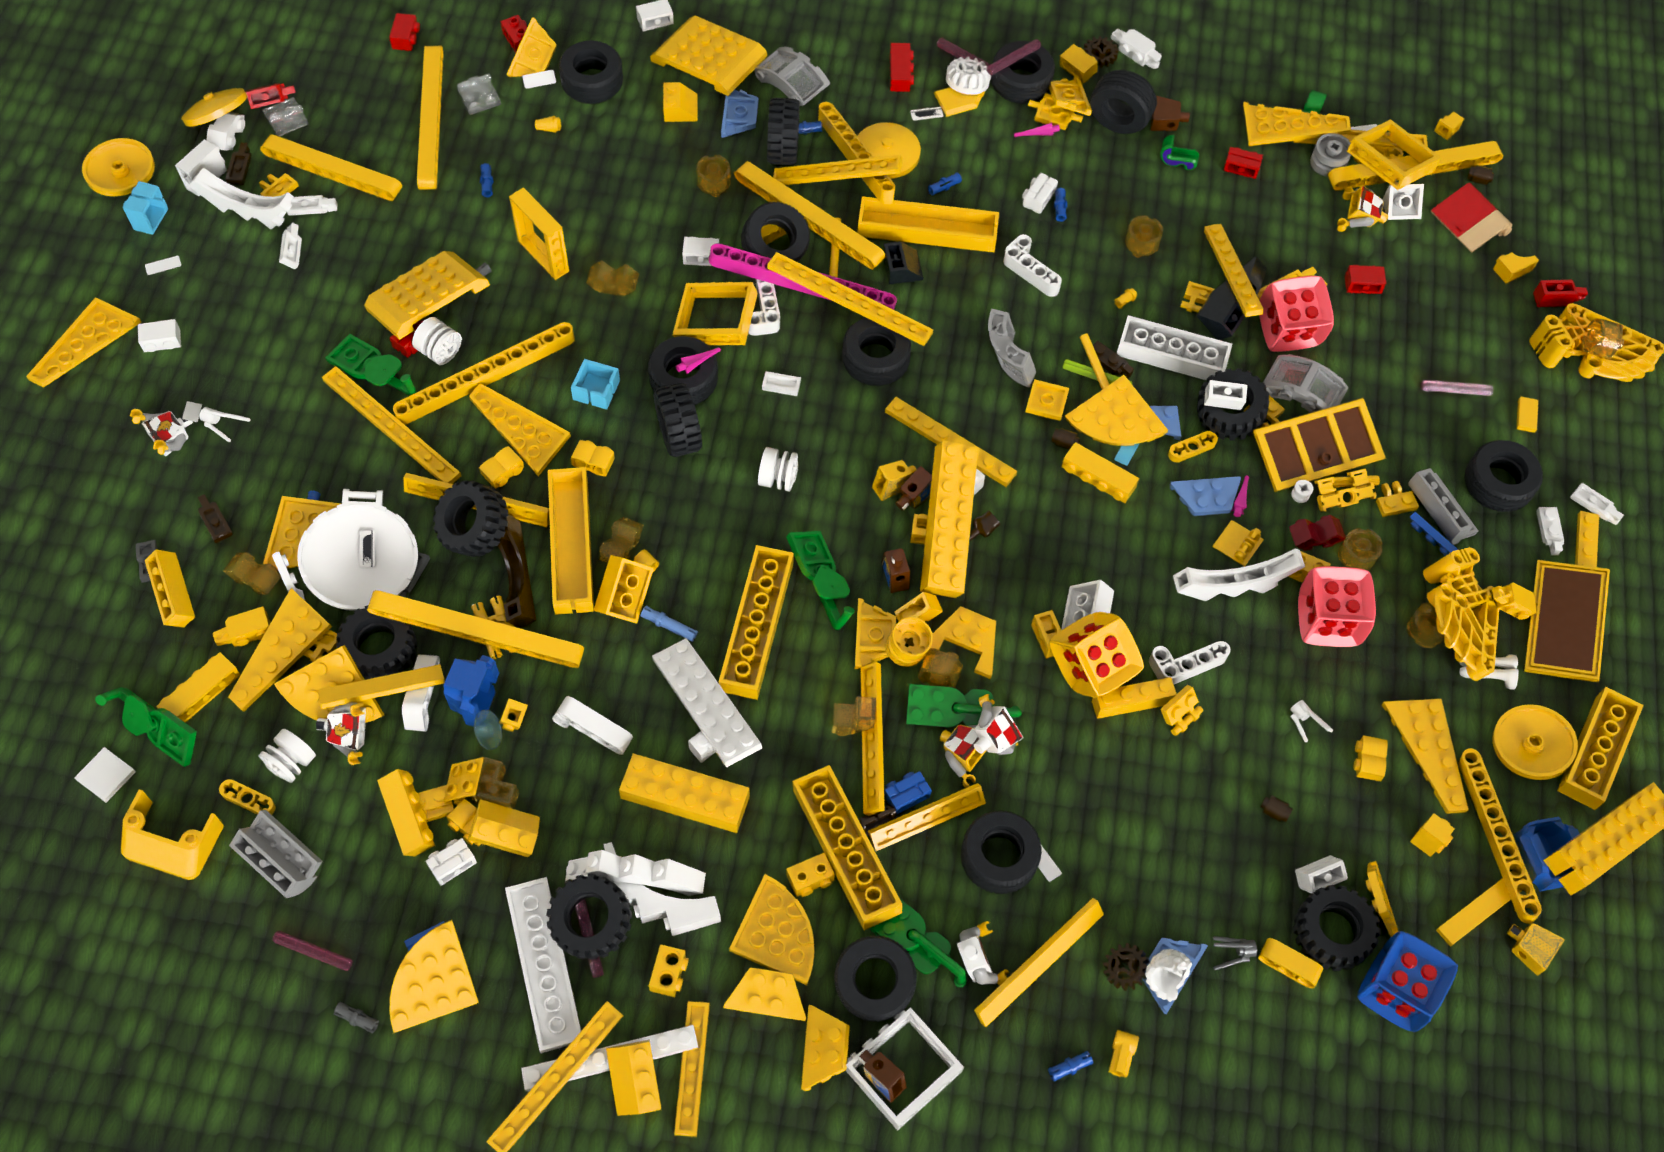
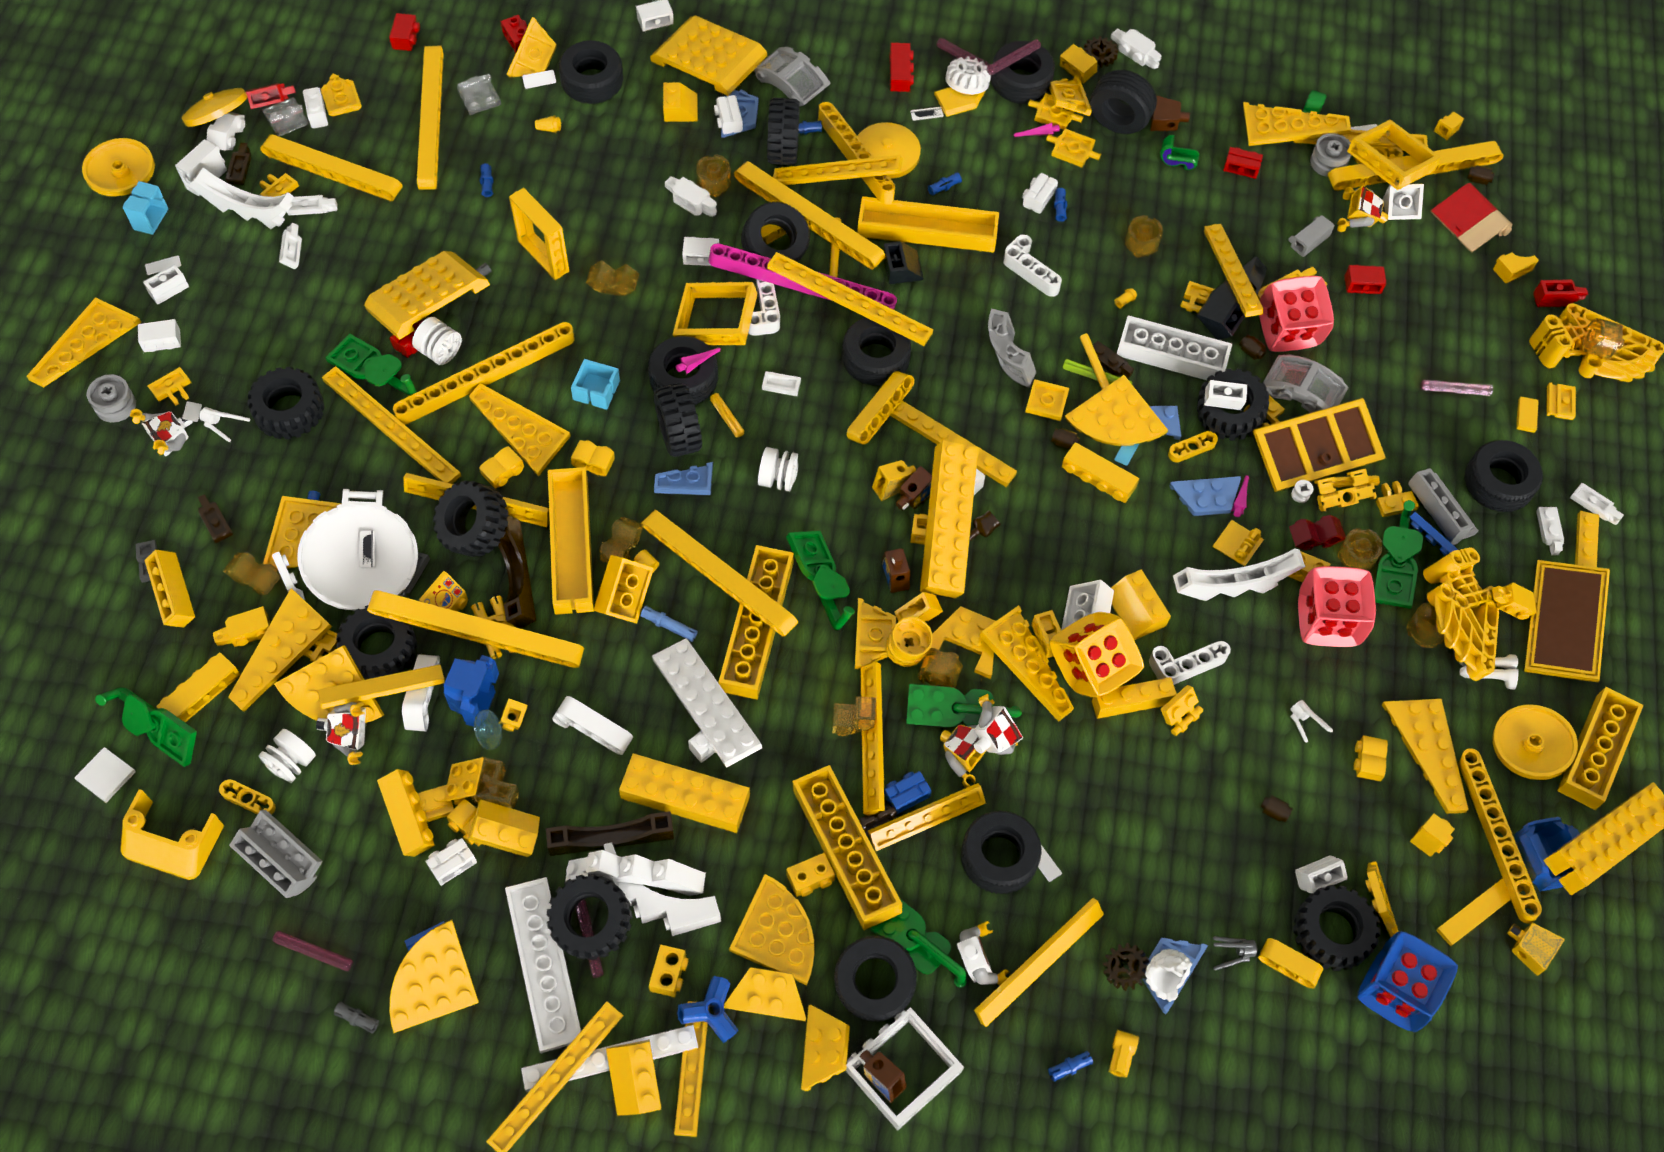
(111, 398): none -> light grey wheel
(166, 284): none -> white brick
(170, 384): none -> yellow hinge
(276, 386): none -> black tyre
(315, 107): none -> white brick
(340, 96): none -> yellow tile
(445, 593): none -> yellow slope
(580, 839): none -> dark brown arch
(691, 196): none -> white hinge
(691, 481): none -> medium blue wing
(699, 1011): none -> blue piece
(720, 573): none -> yellow beam
(727, 415): none -> yellow axle
(729, 114): none -> white brick
(880, 407): none -> yellow beam
(1026, 659): none -> yellow wing
(1073, 147): none -> yellow plate
(1139, 605): none -> yellow slope
(1252, 347): none -> dark brown brick
(1312, 235): none -> light grey brick
(1395, 580): none -> green plate
(1561, 401): none -> yellow plate

